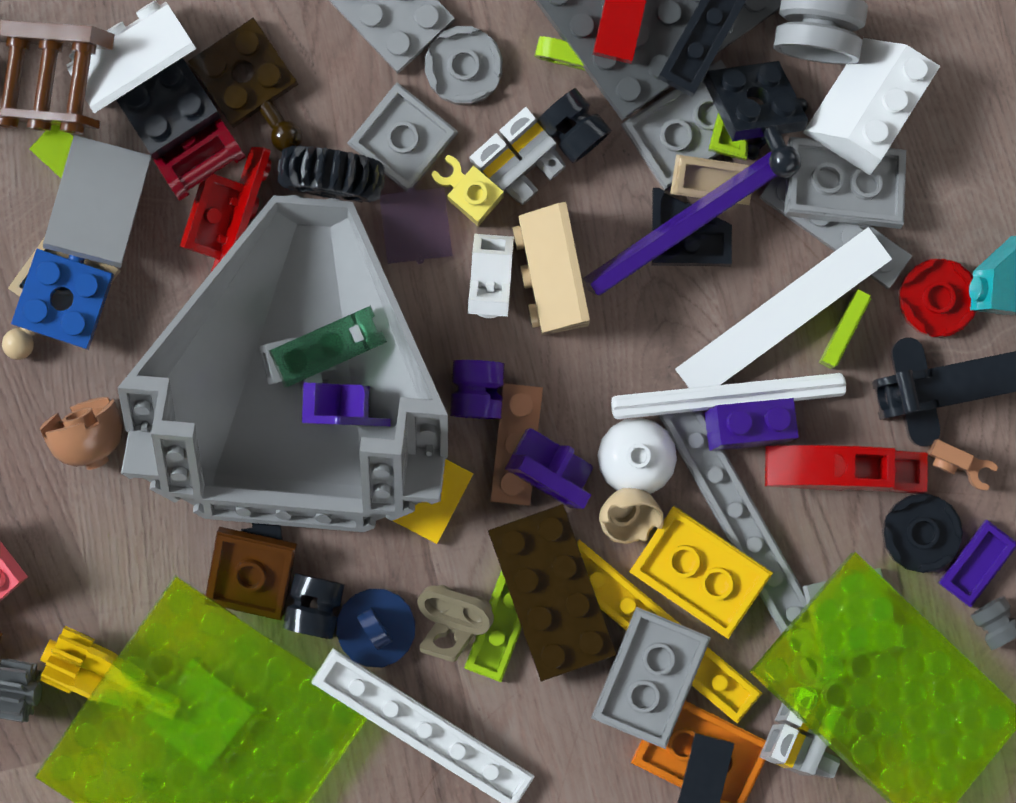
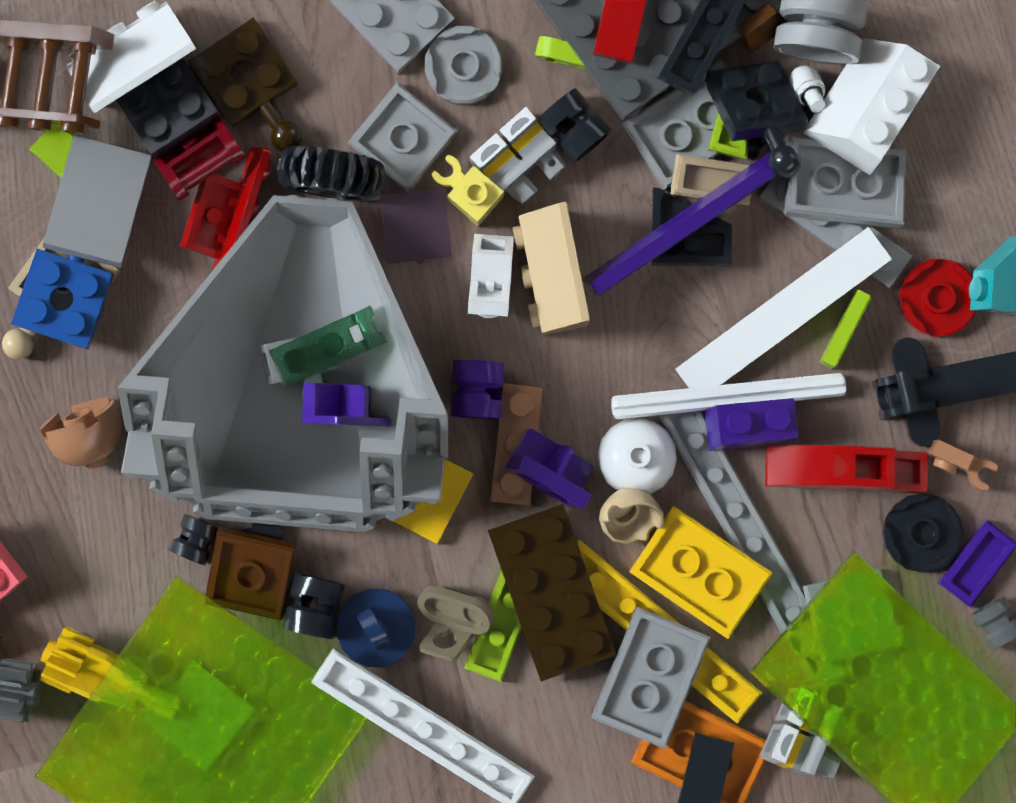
(194, 539): none -> black wheel
(759, 28): none -> reddish brown tile
(808, 87): none -> white cylinder

